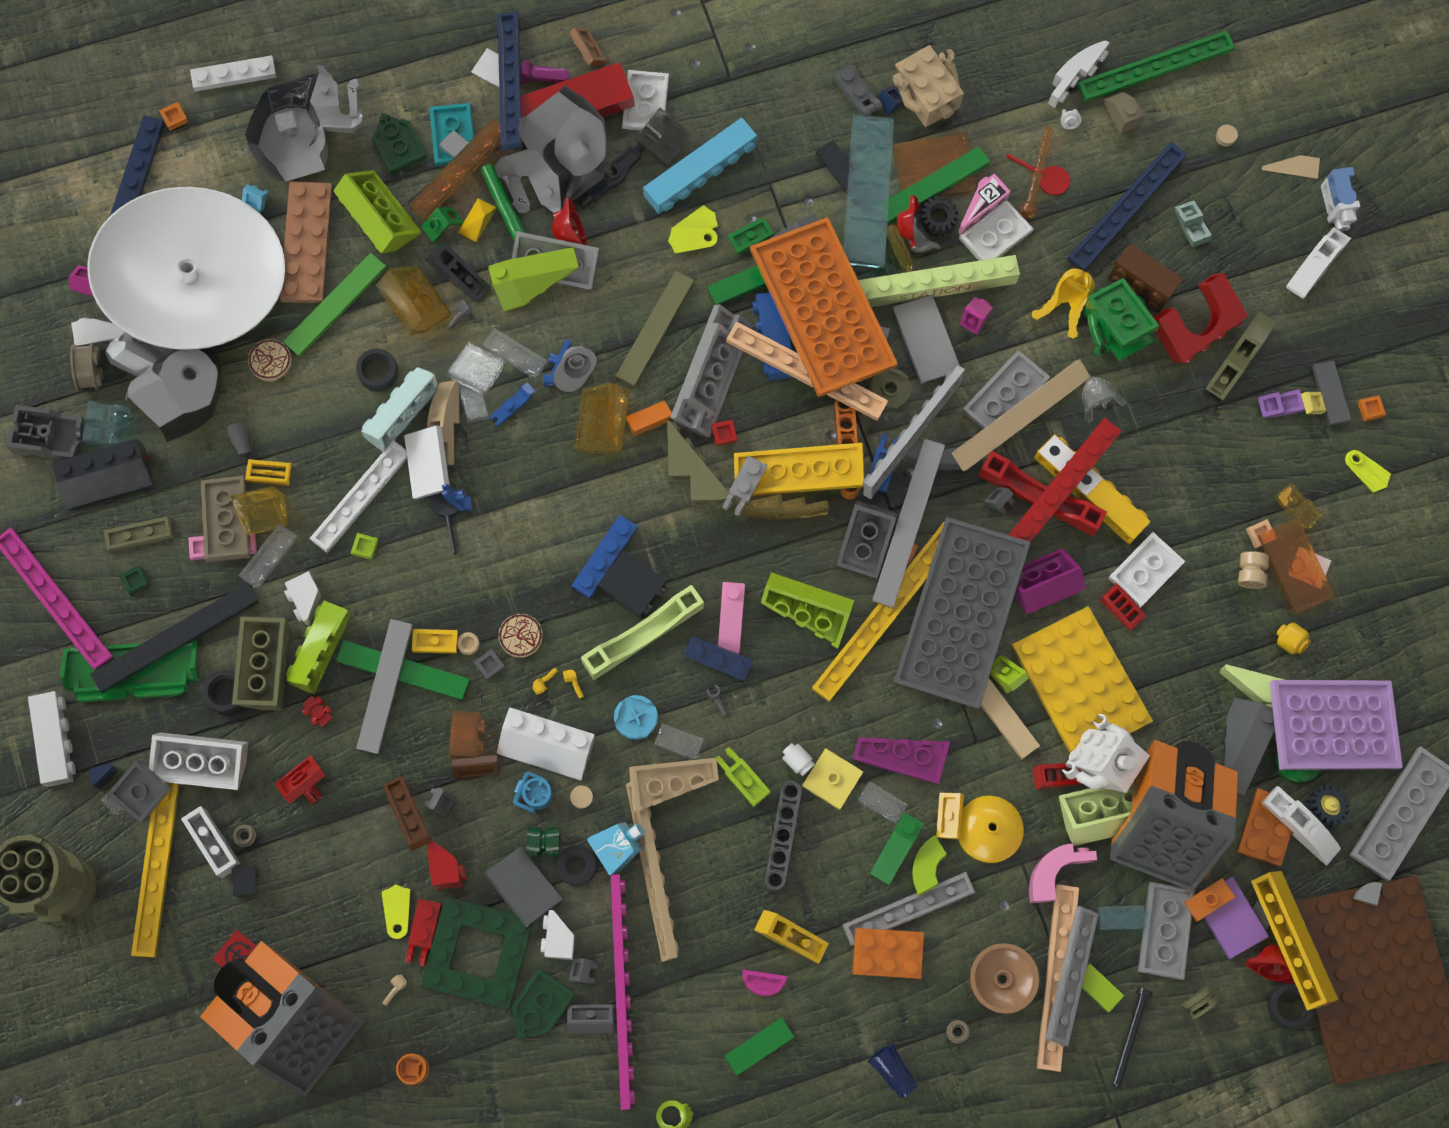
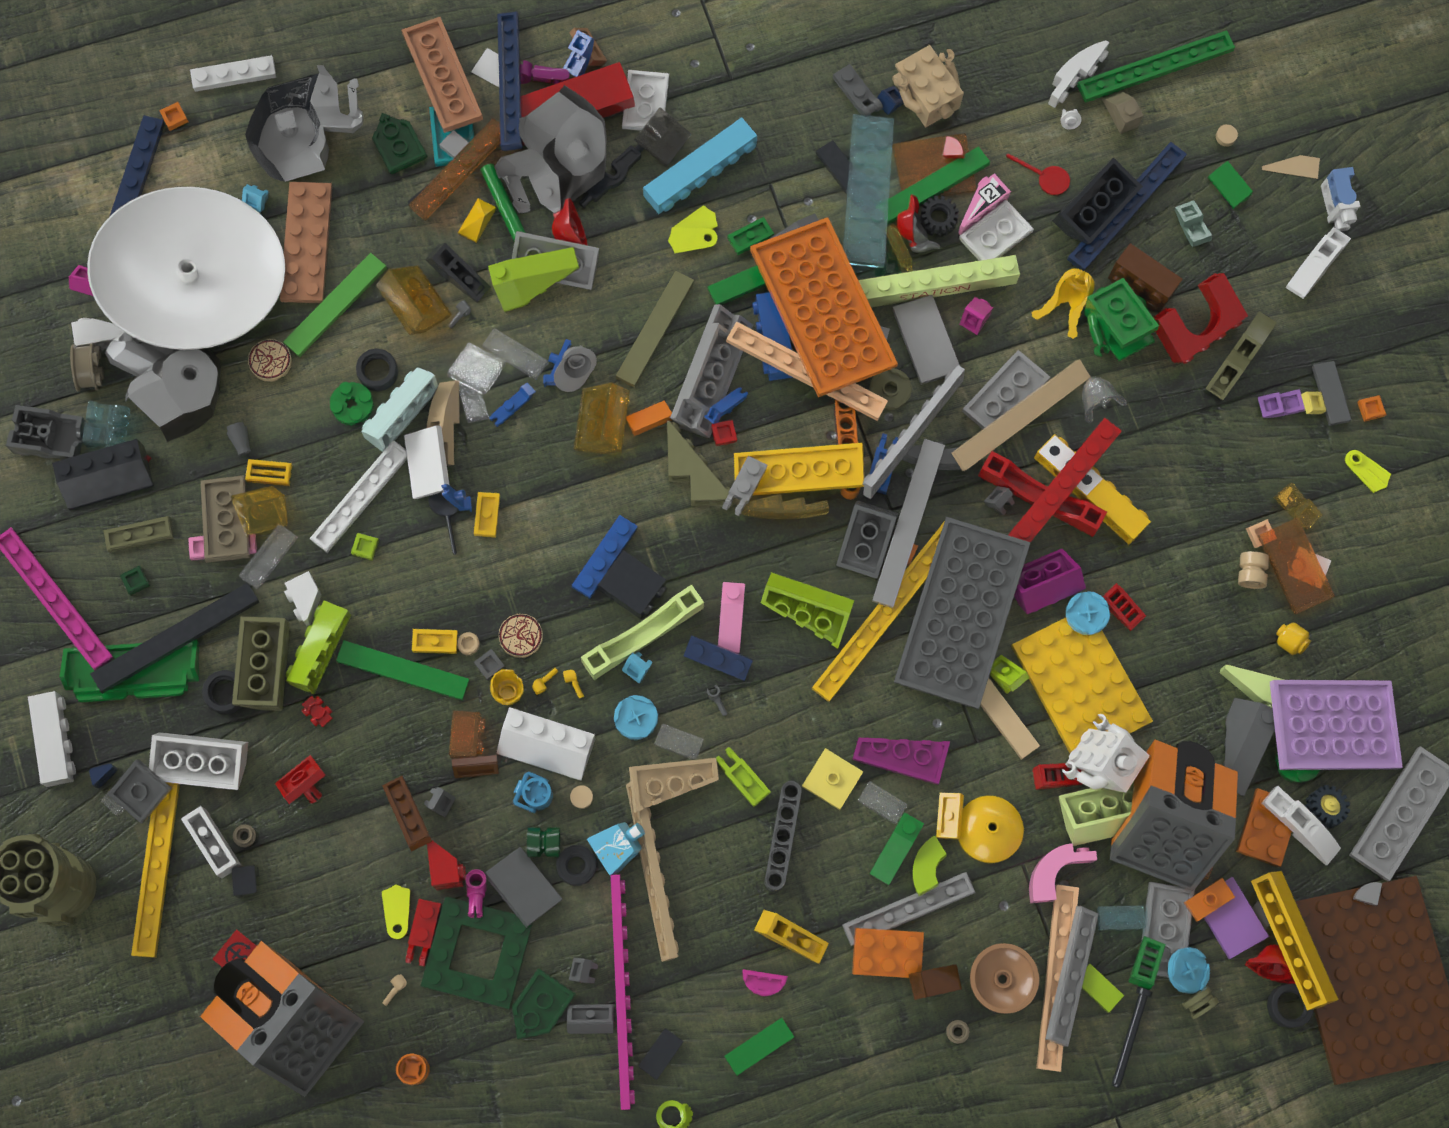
(355, 414): none -> green plate
(376, 210): lime slope -> none
(384, 686): light grey tile -> none
(440, 221): green bracket -> none
(442, 74): none -> nougat plate
(476, 893): none -> dark pink pin
(487, 514): none -> yellow plate
(506, 687): none -> yellow hair
(559, 939): white slope -> none
(581, 52): none -> slope
(636, 667): none -> medium azure tile
(660, 1054): none -> black tile
(725, 405): none -> blue piece
(798, 759): white brick -> none
(893, 1070): clear blue plant -> none
(935, 981): none -> reddish brown piece
(953, 148): none -> tile
(1029, 208): clear orange piece -> none
(1087, 613): none -> medium azure tile
(1098, 202): none -> black slope
(1135, 977): none -> green slope
(1146, 569): white plate -> none
(1188, 970): none -> medium azure tile
(1230, 184): none -> green slope

